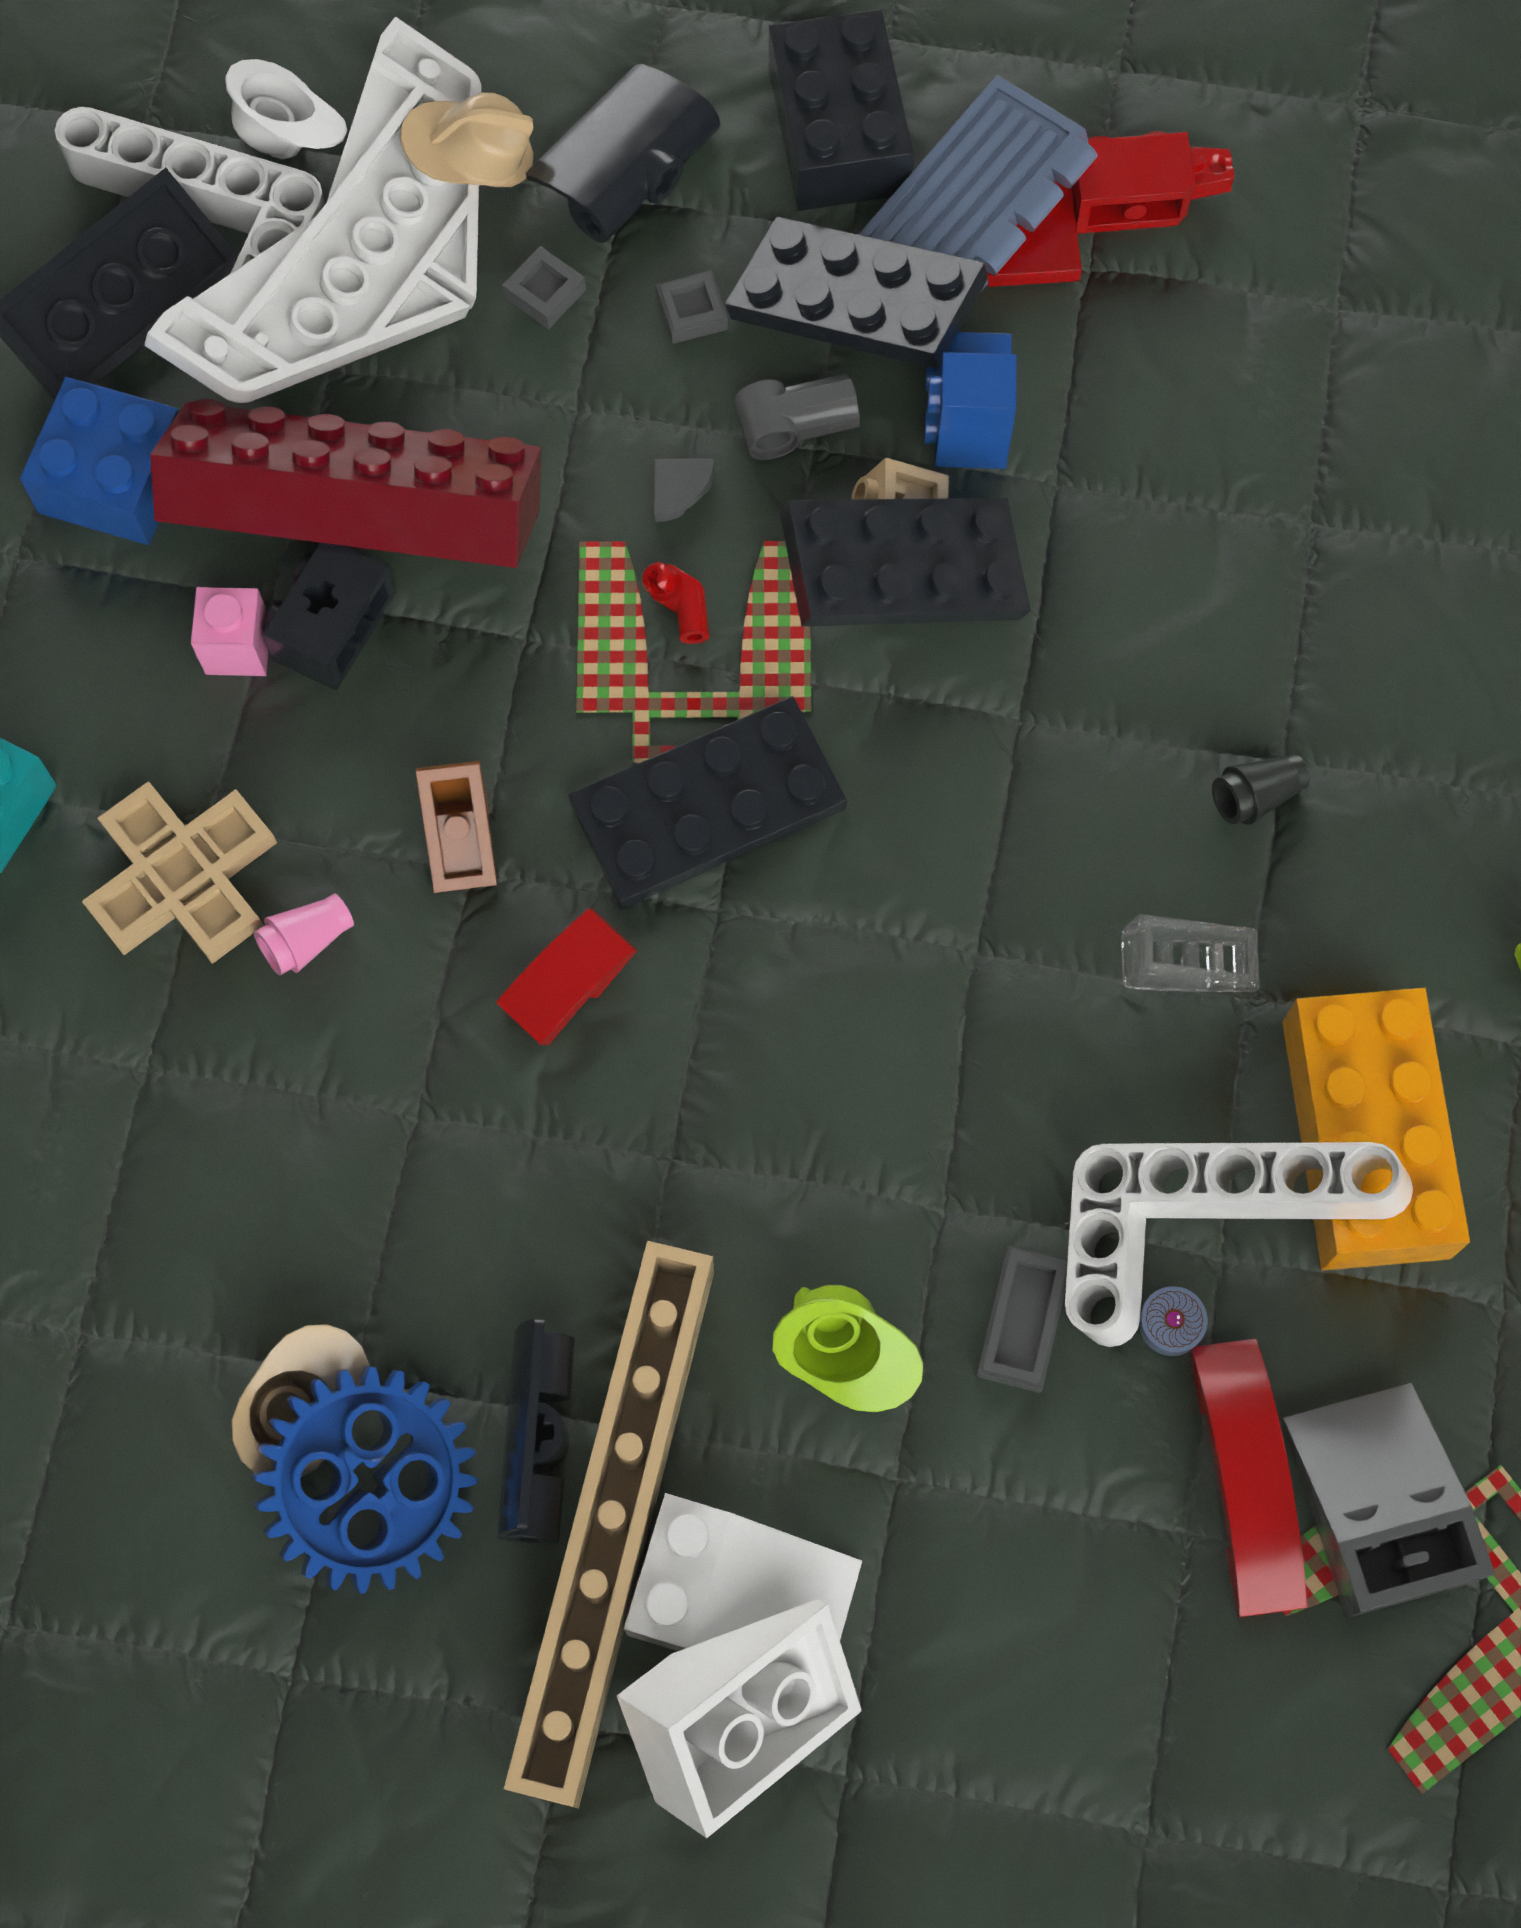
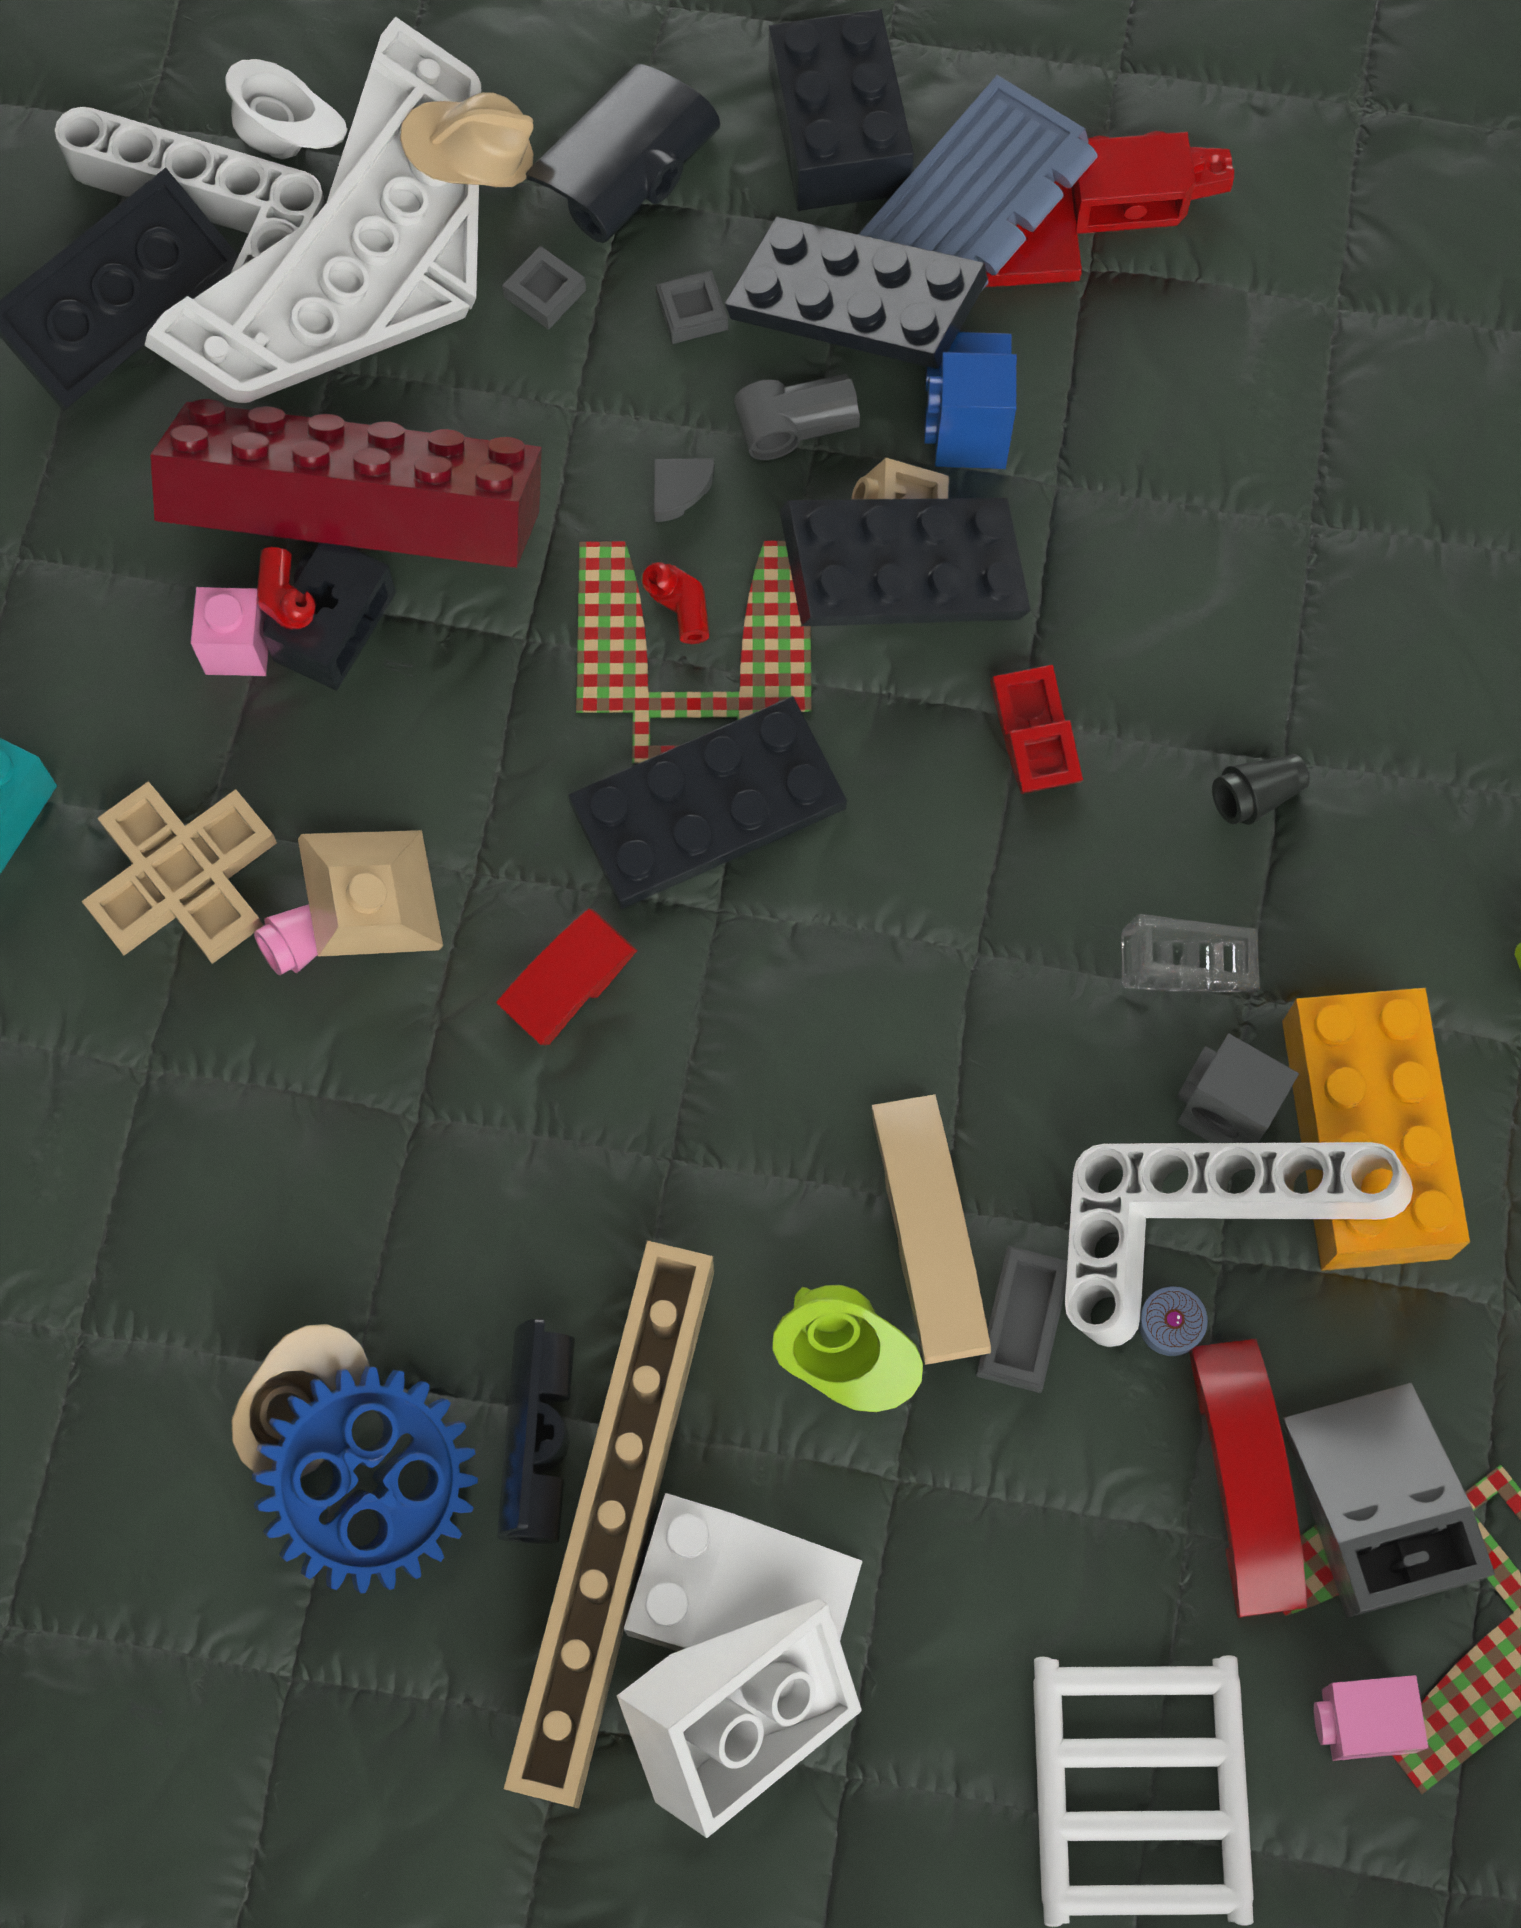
(97, 461): blue brick -> none
(277, 596): none -> red arm
(369, 892): none -> tan slope
(457, 826): slope -> none
(931, 1230): none -> tan slope
(1035, 729): none -> red slope
(1059, 1826): none -> white bar
(1234, 1093): none -> dark grey brick
(1371, 1718): none -> bright pink brick

